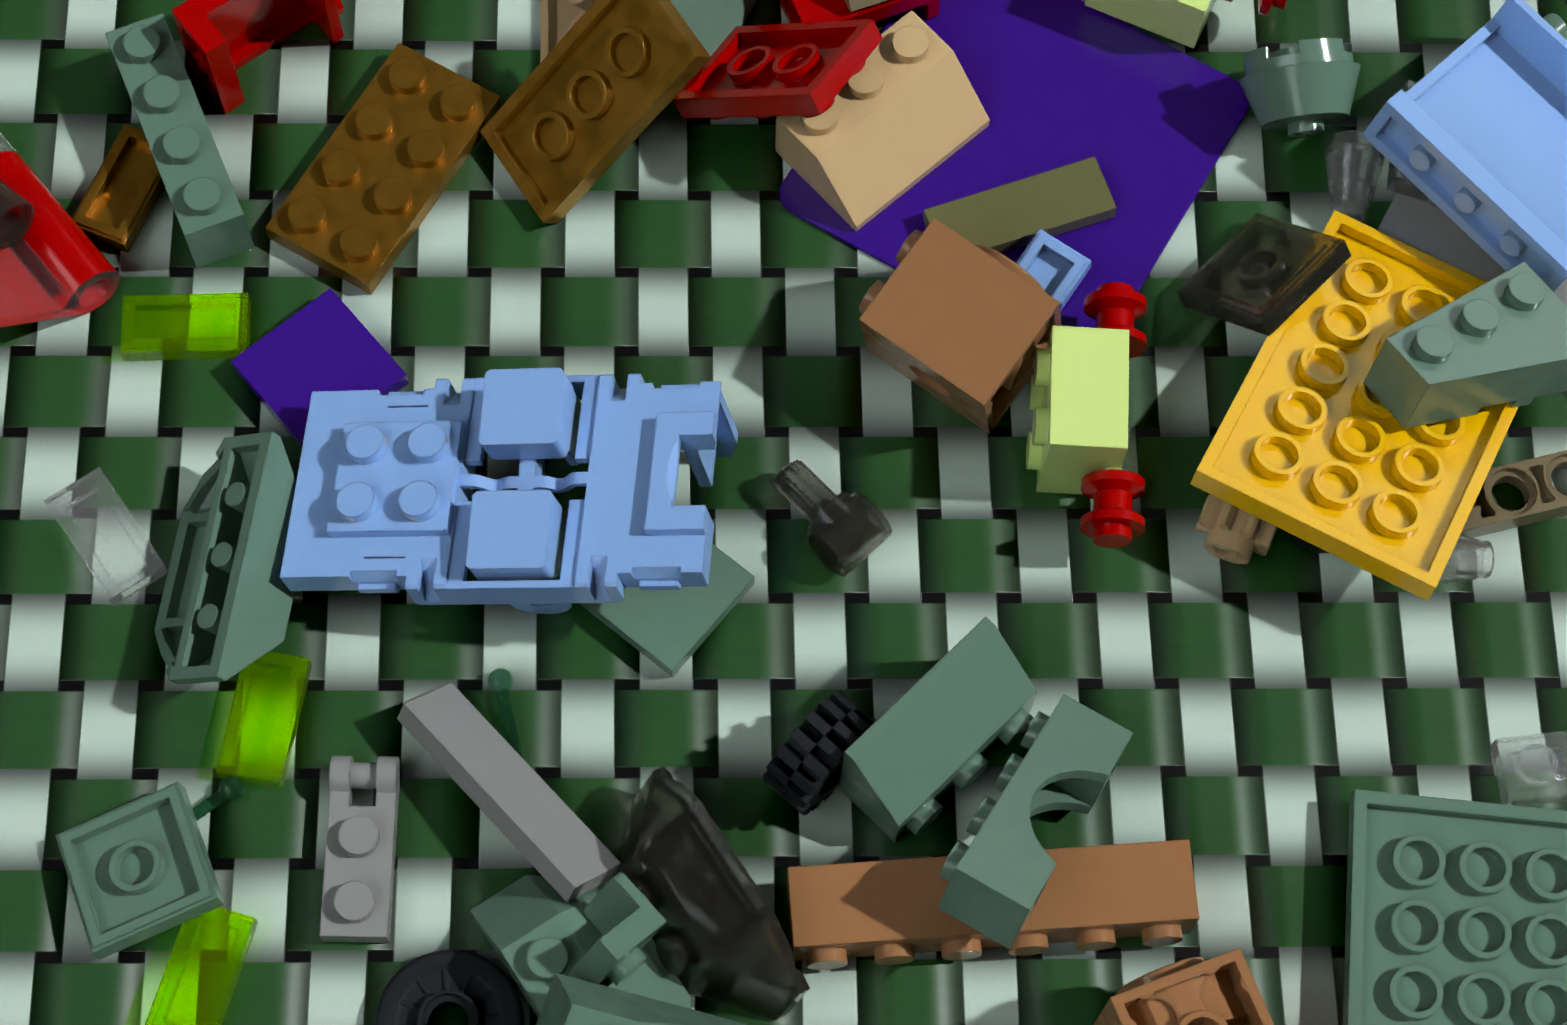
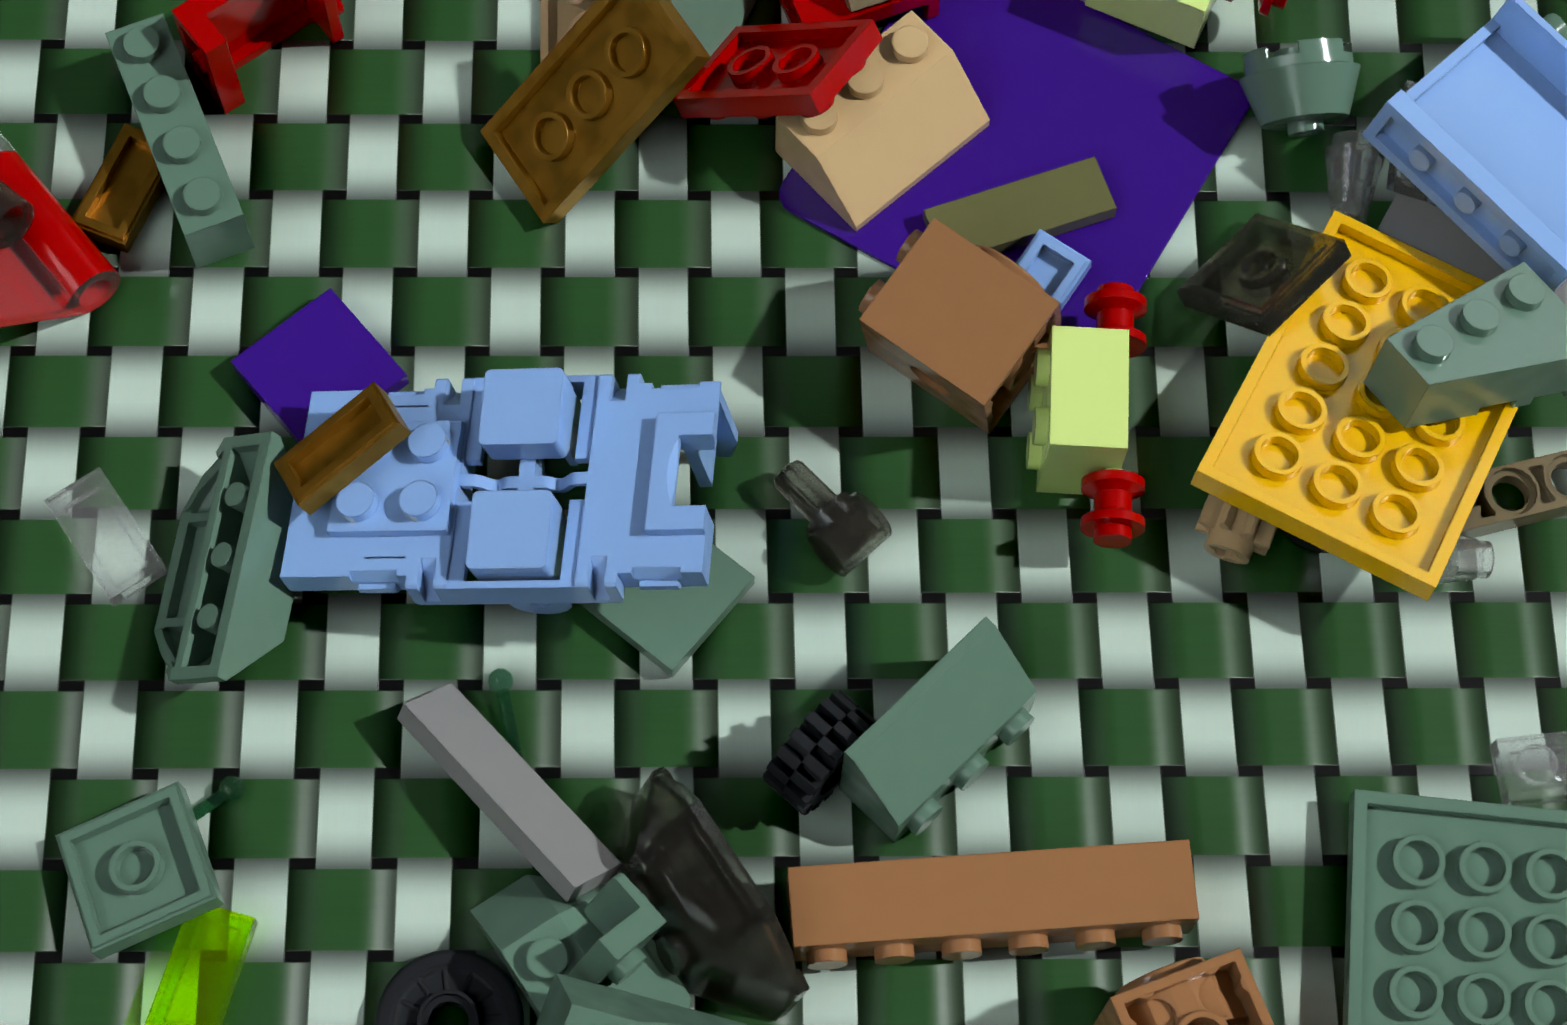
(185, 326): clear neon green tile -> none
(264, 719): clear neon green tile -> none
(342, 448): none -> pearl gold tile
(360, 852): light grey plate -> none
(383, 168): pearl gold plate -> none
(1005, 866): sand green arch -> none

